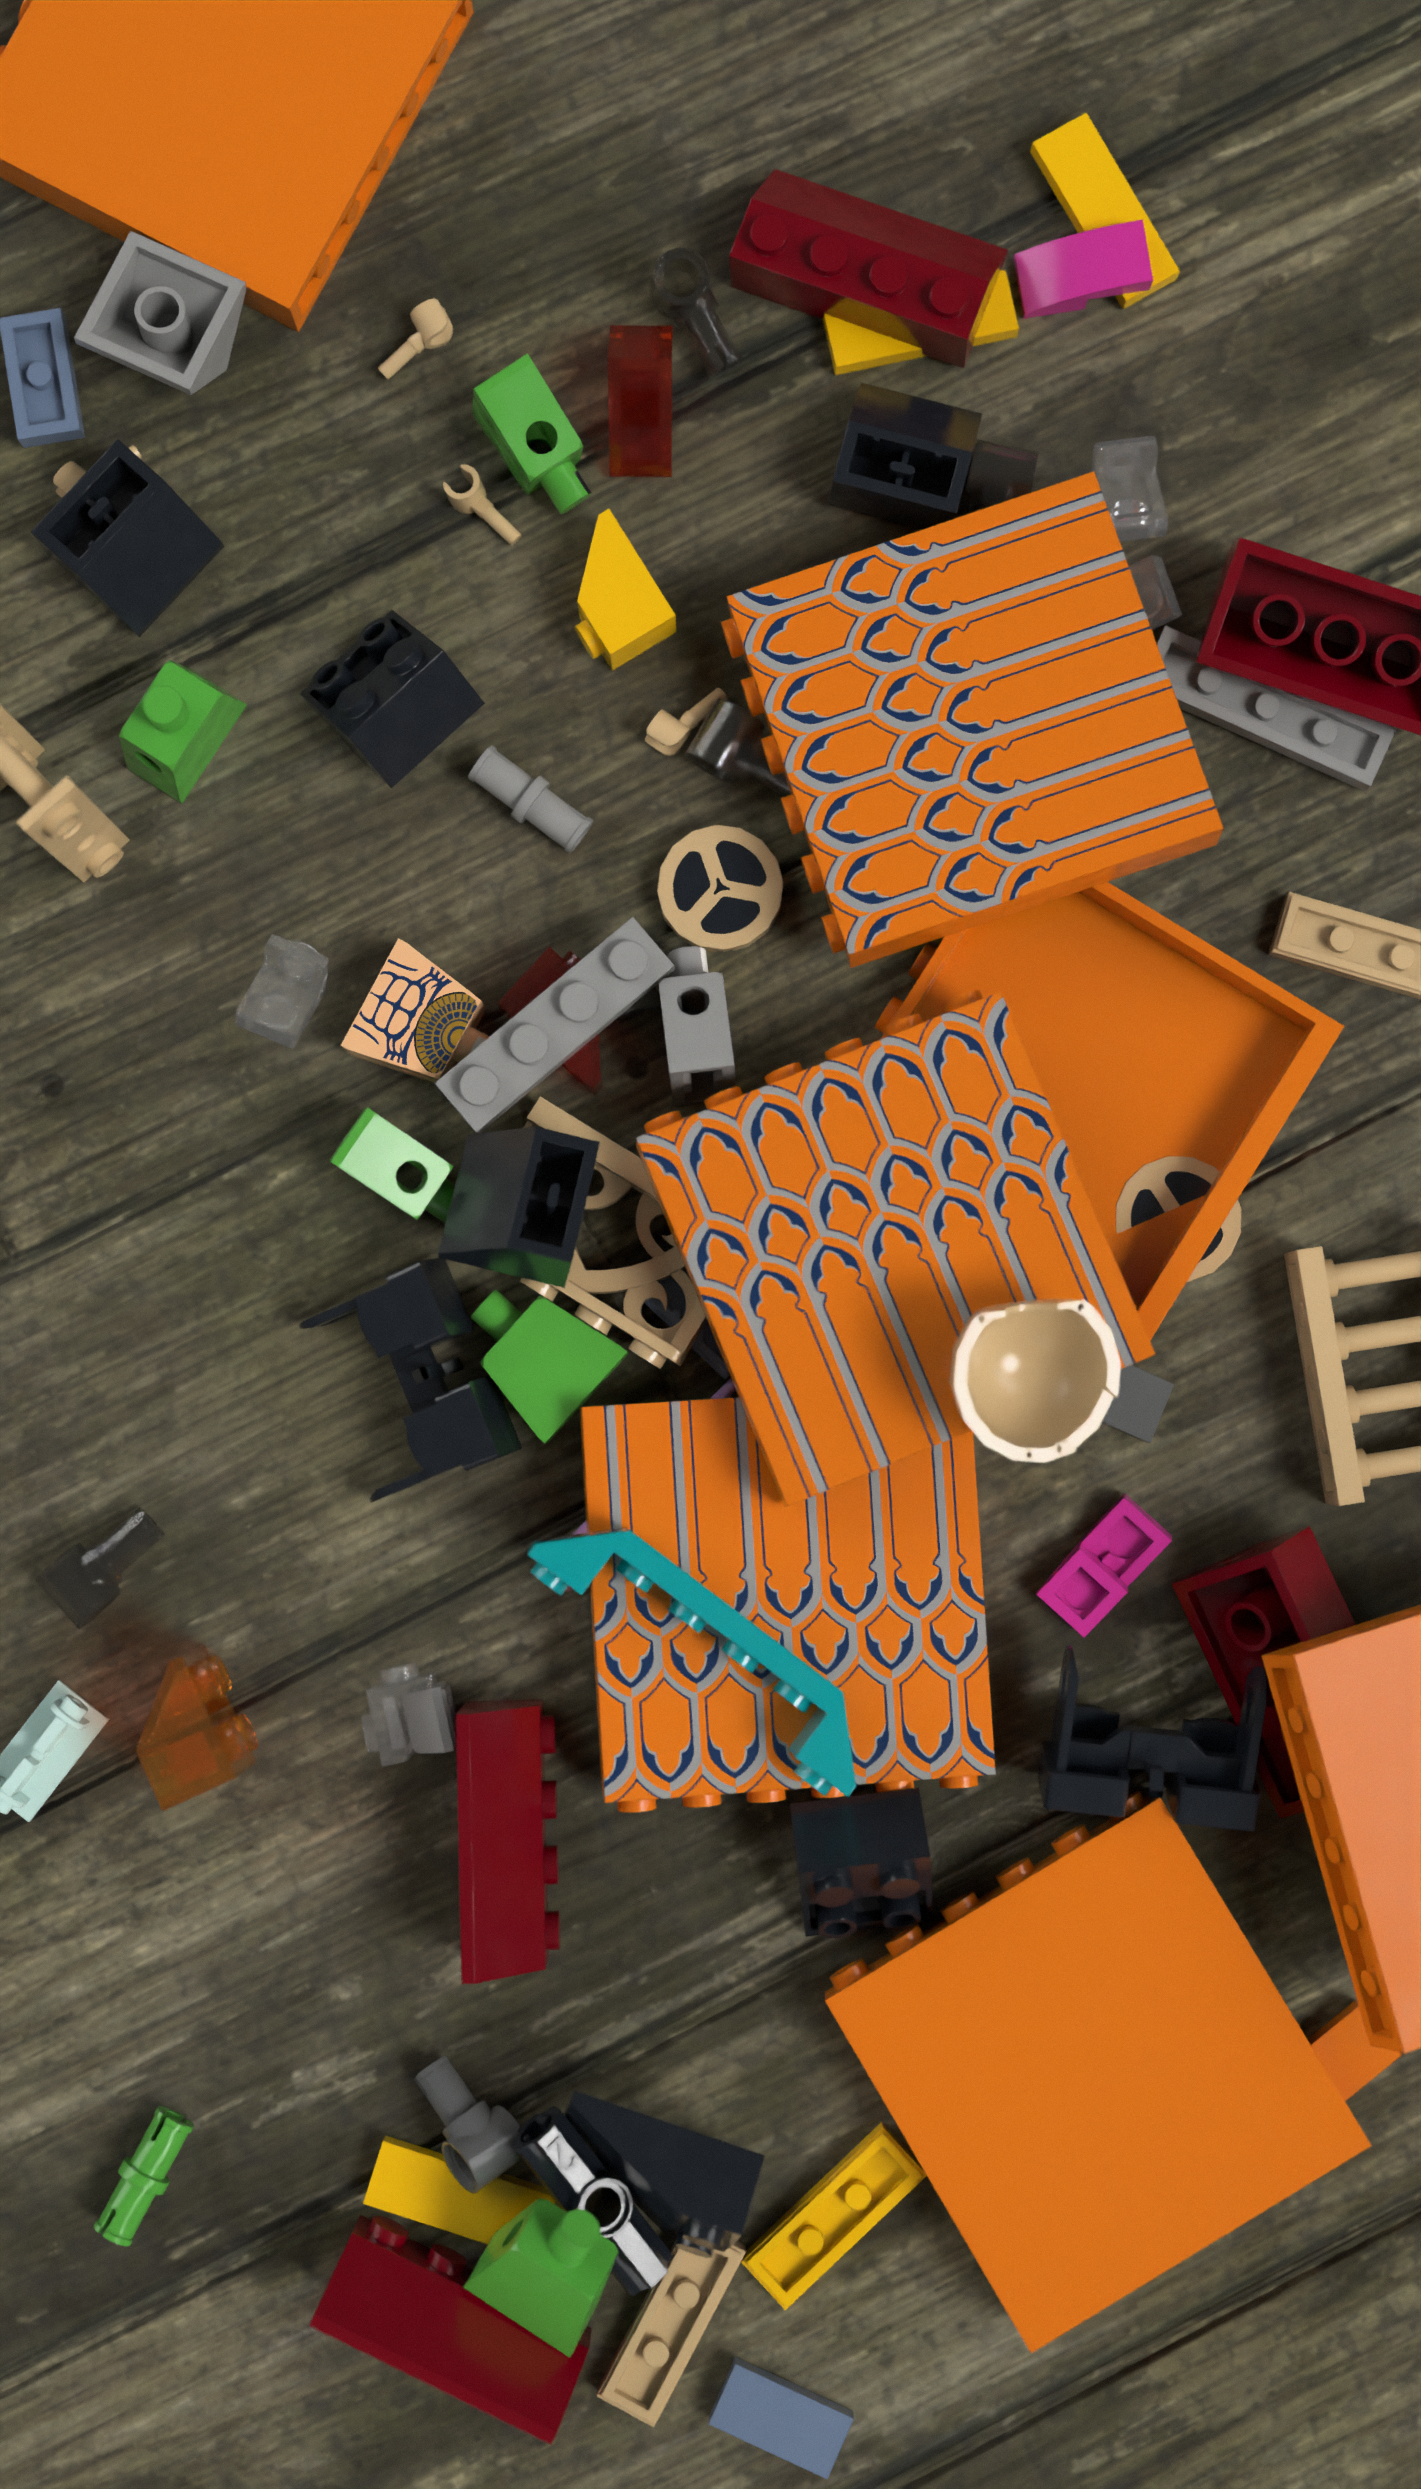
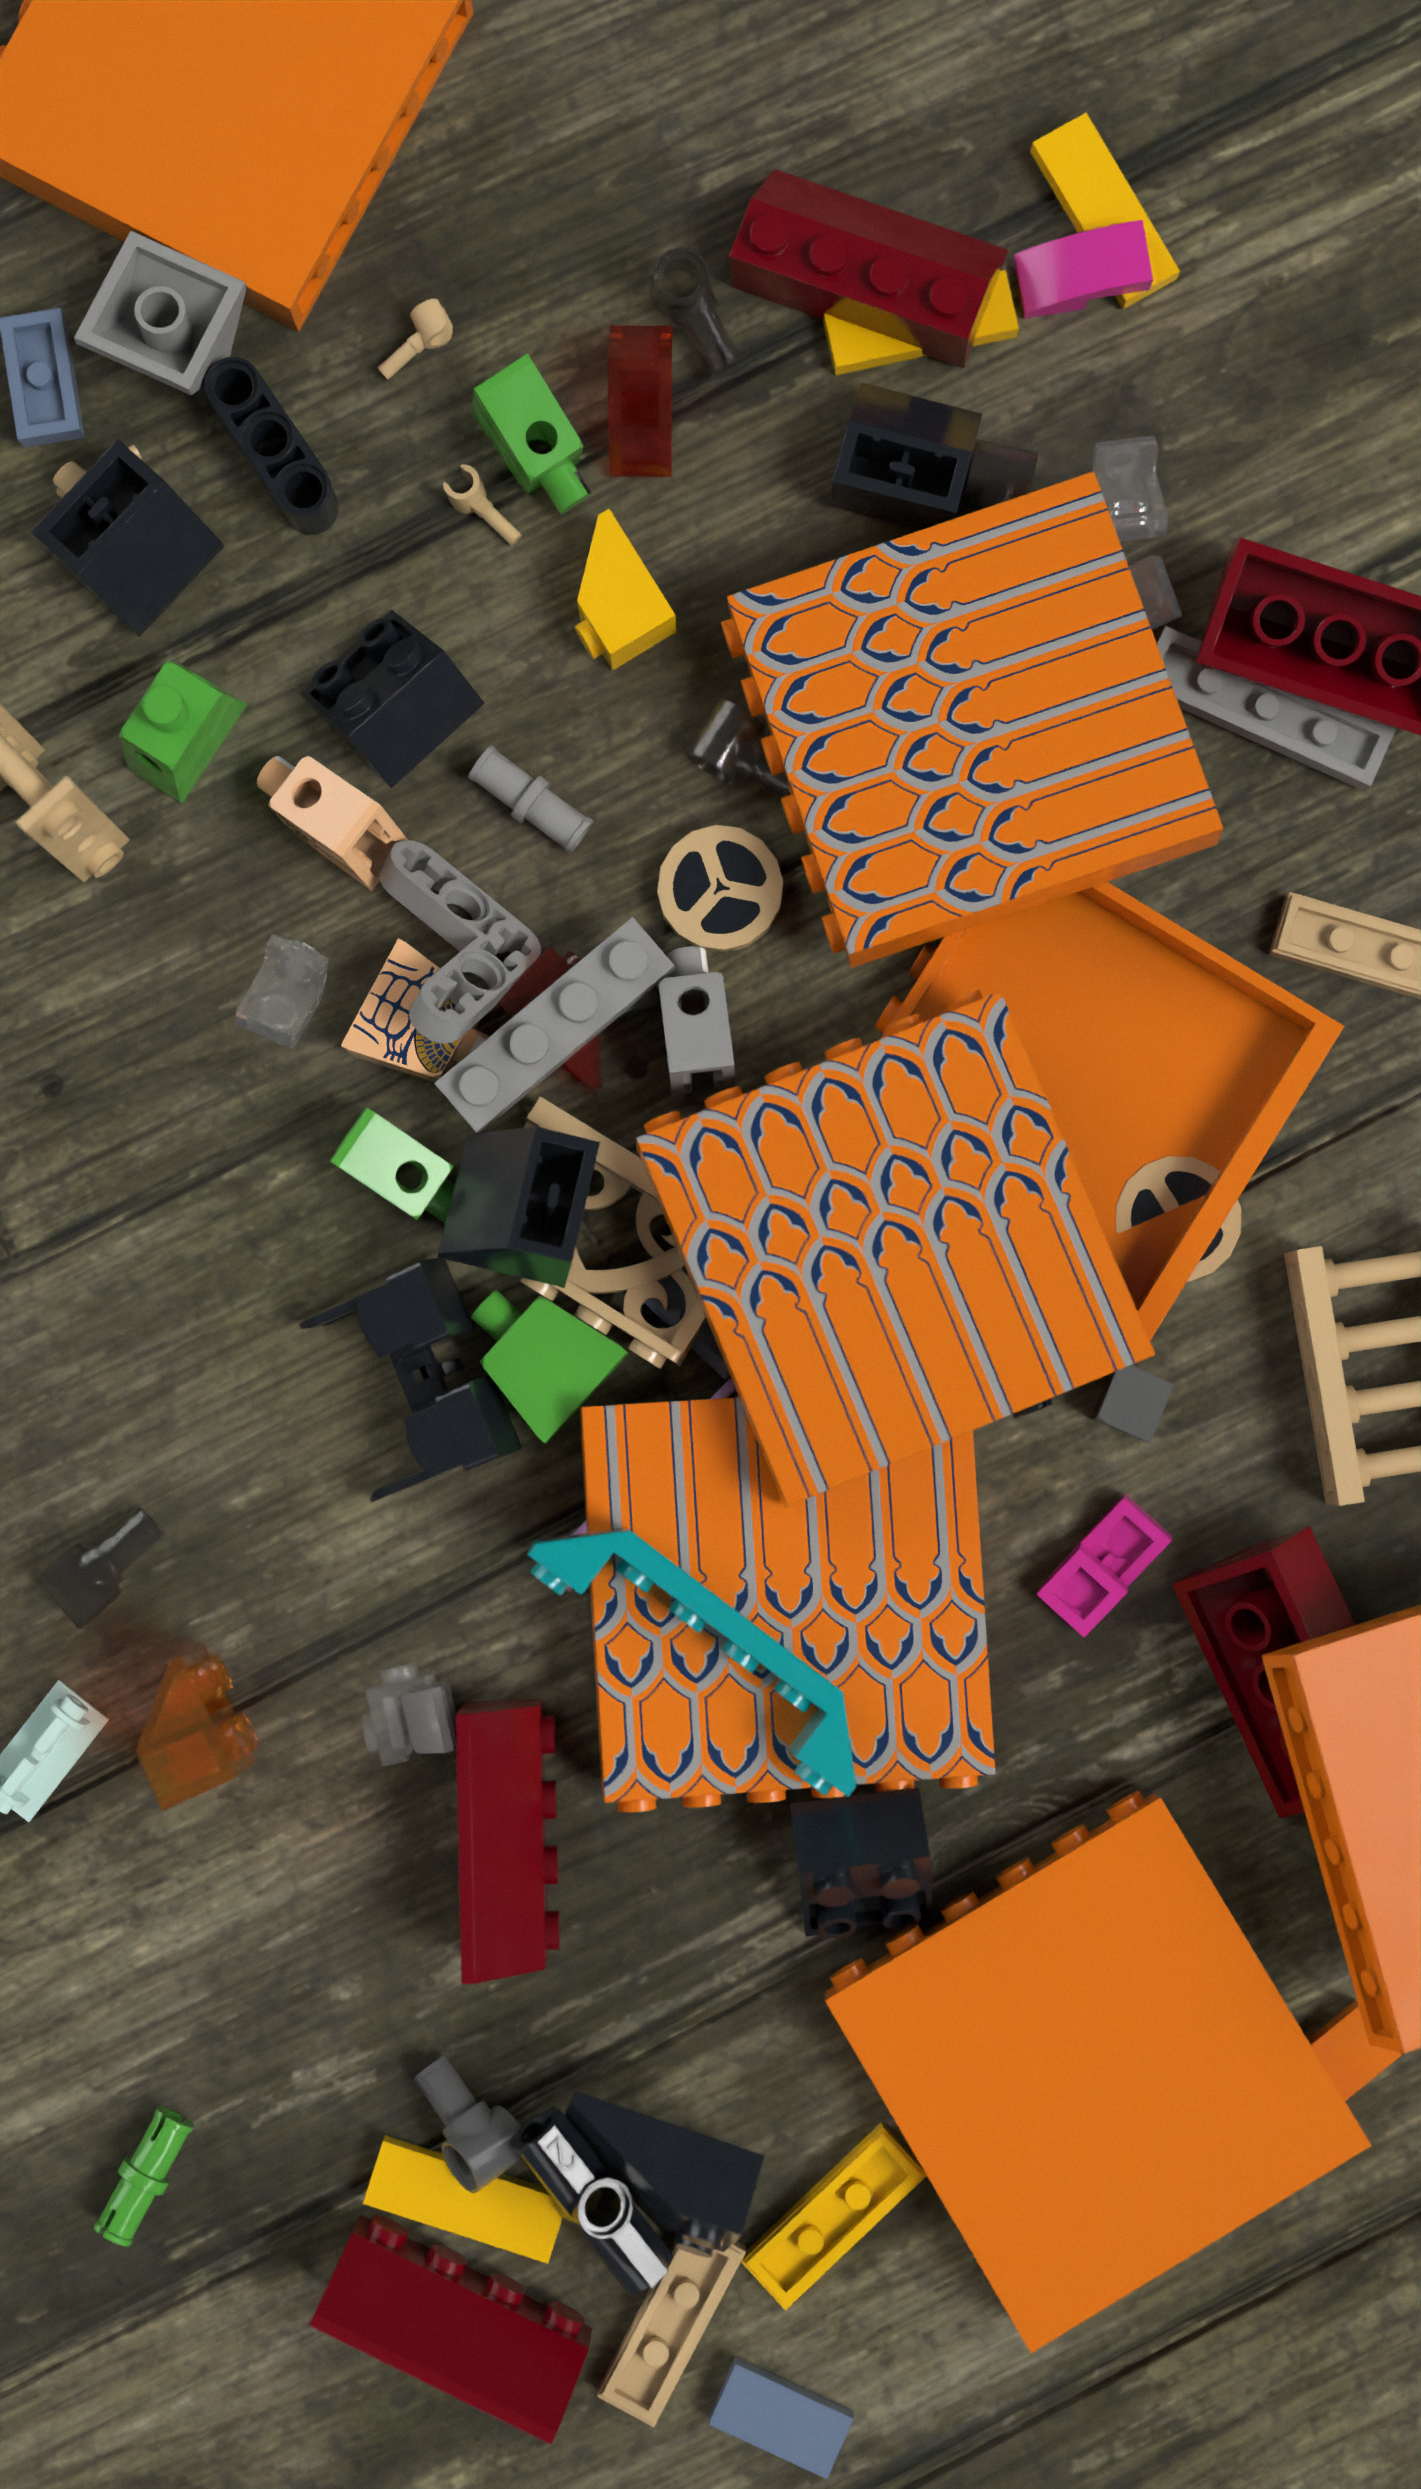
(259, 420): none -> black beam
(331, 816): none -> light nougat torso
(477, 940): none -> light grey beam
(546, 2272): bright green torso -> none
(670, 734): tan hand -> none
(1035, 1376): tan cylinder -> none
(1206, 1762): black piece -> none

